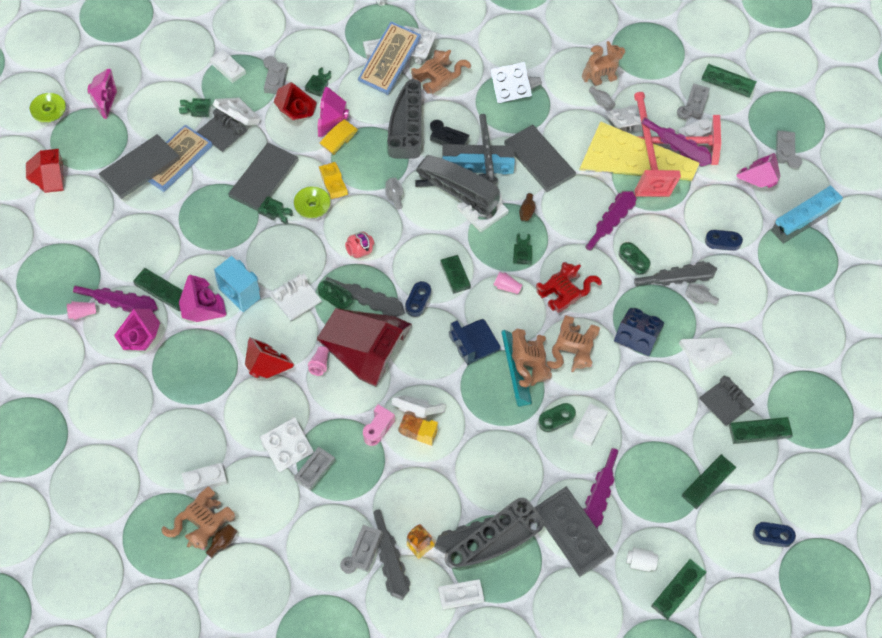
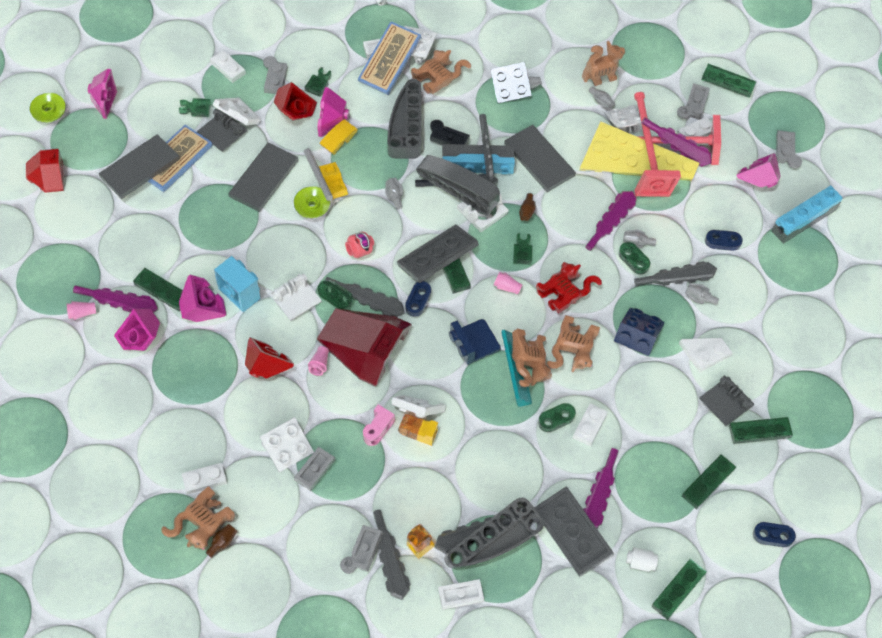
(272, 209): clear green plate -> none
(314, 166): none -> light grey bar
(437, 253): none -> dark grey tile
(638, 238): none -> light grey piece

